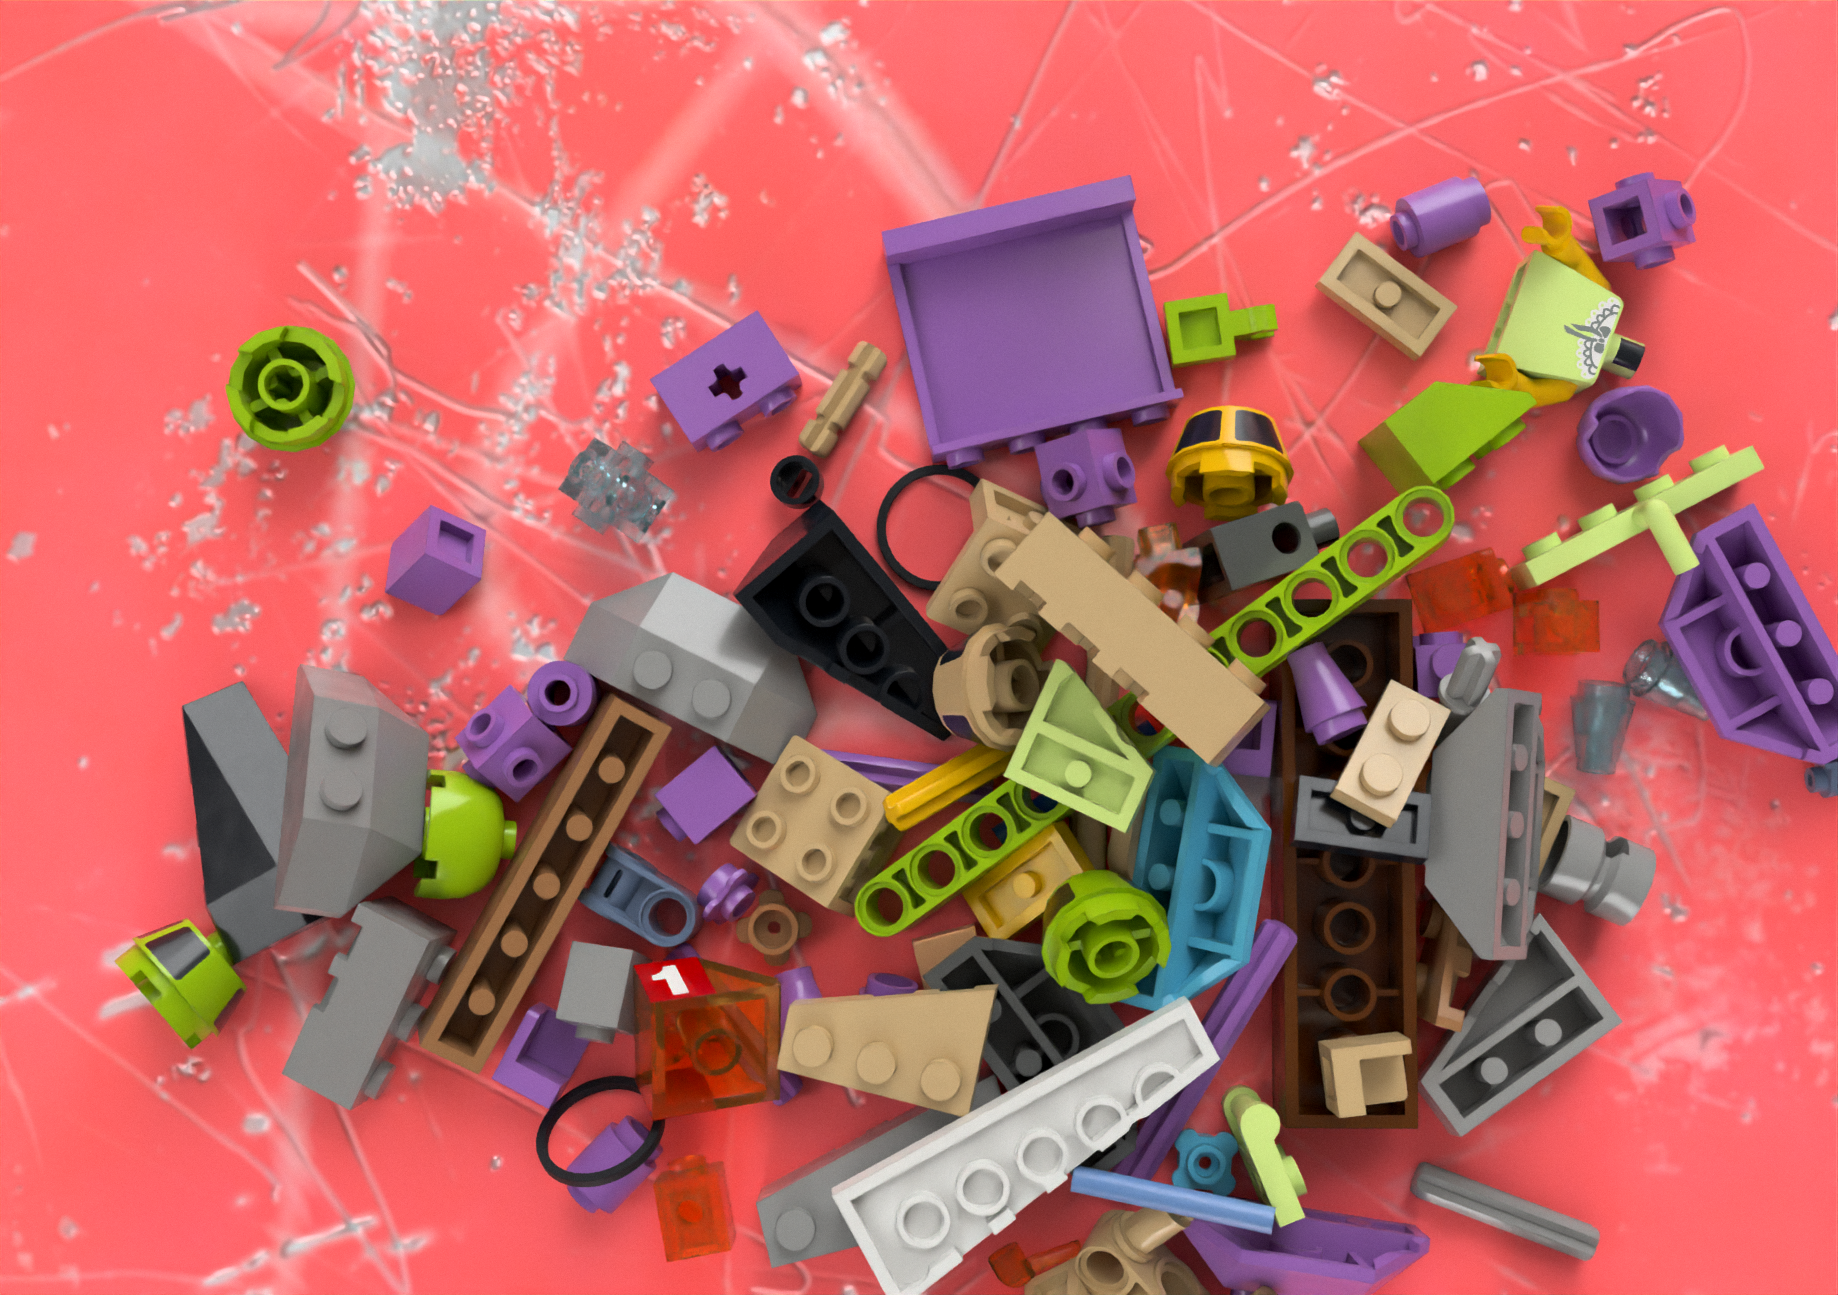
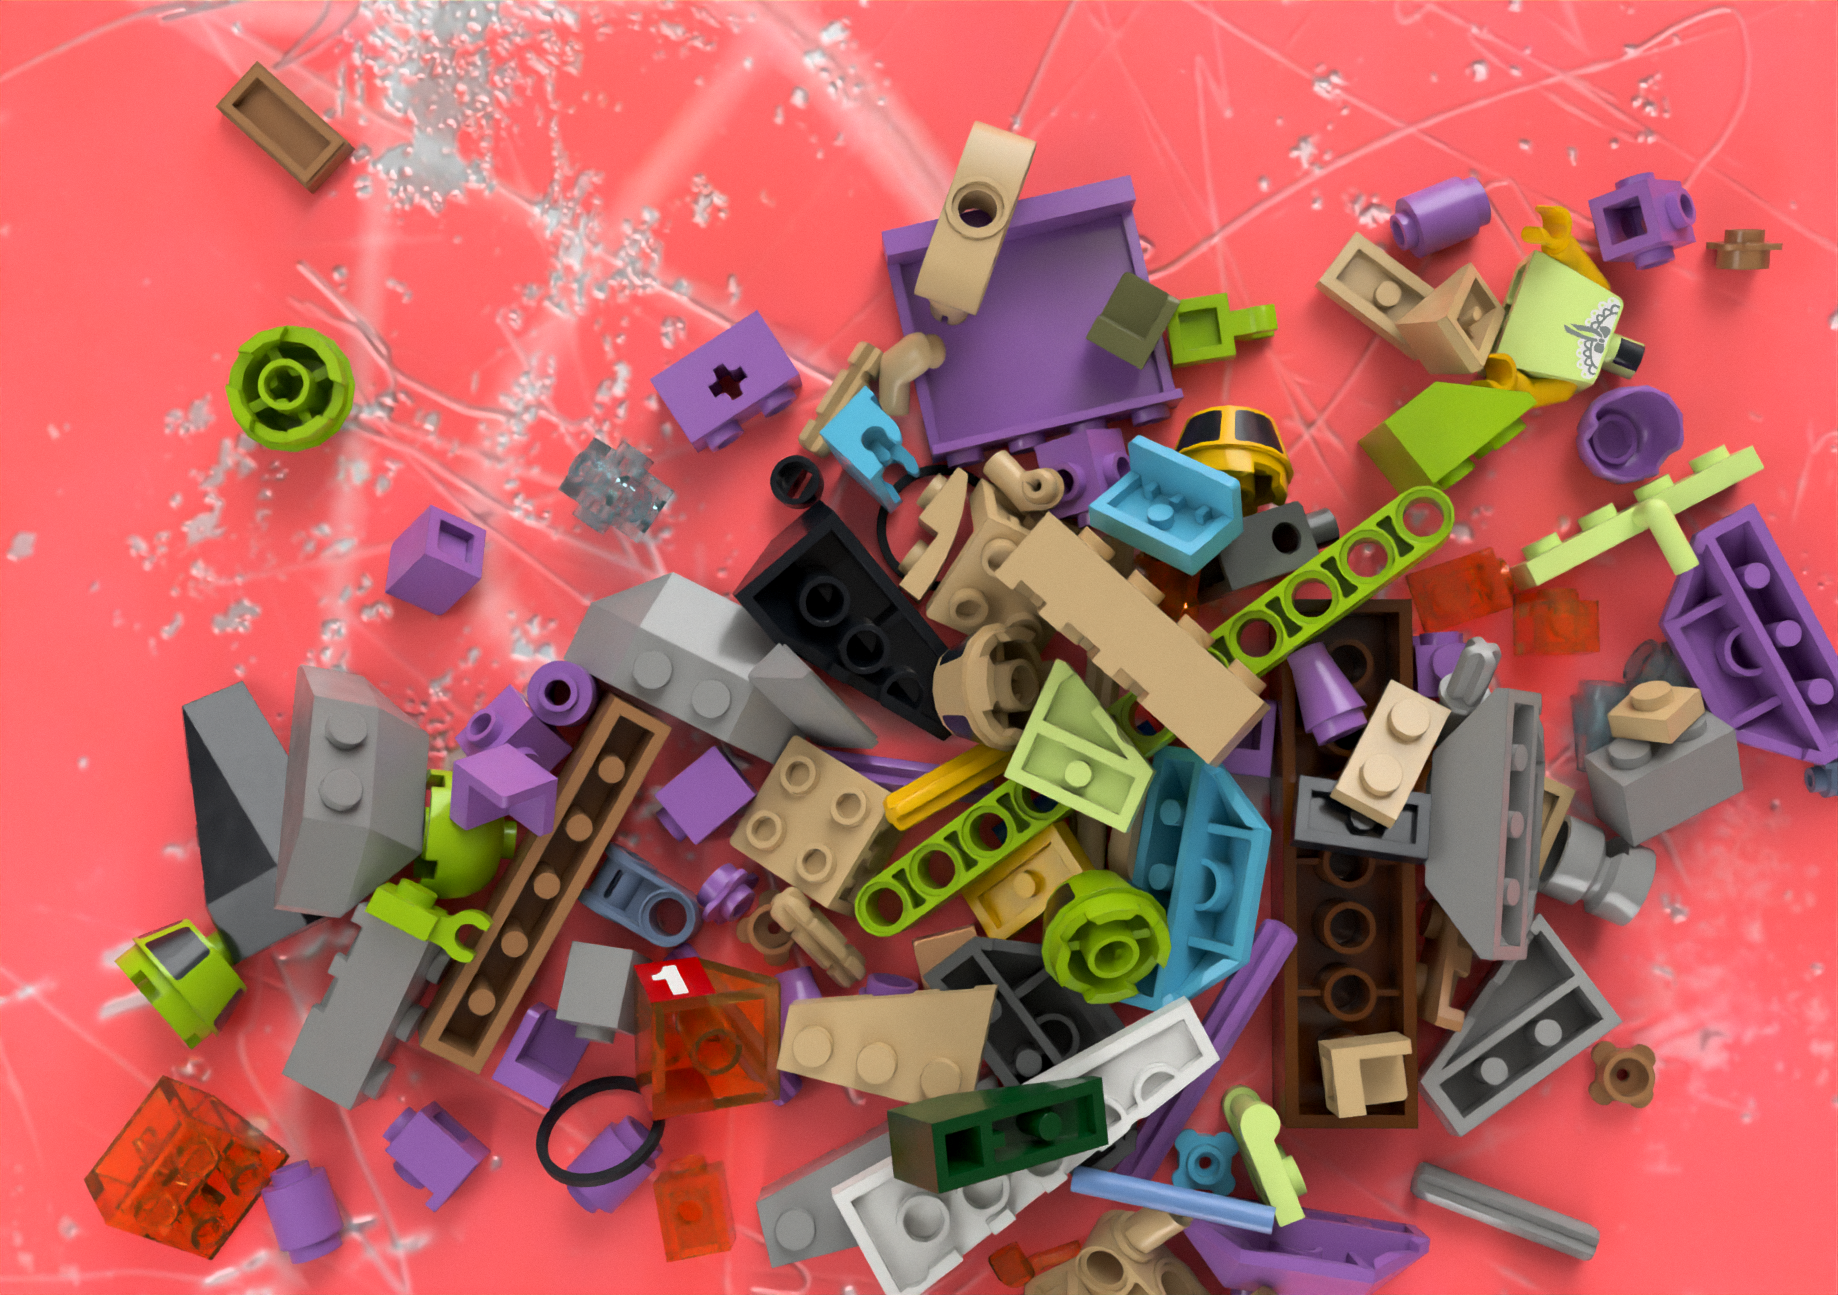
(183, 1170): none -> clear orange slope
(285, 127): none -> medium nougat tile
(303, 1211): none -> medium lavender brick
(413, 911): none -> lime plate
(433, 1151): none -> medium lavender brick
(501, 785): none -> medium lavender panel
(809, 701): none -> light grey slope
(818, 937): none -> tan axle
(867, 443): none -> medium azure hinge
(902, 365): none -> tan arm
(942, 515): none -> tan slope
(961, 255): none -> tan piece
(994, 1131): none -> dark green slope
(1027, 490): none -> tan arm
(1133, 320): none -> olive panel
(1171, 507): none -> medium azure bracket
(1454, 324): none -> tan slope
(1640, 1079): none -> medium nougat plate
(1655, 785): none -> light grey brick
(1656, 712): none -> tan plate
(1743, 250): none -> medium nougat plate

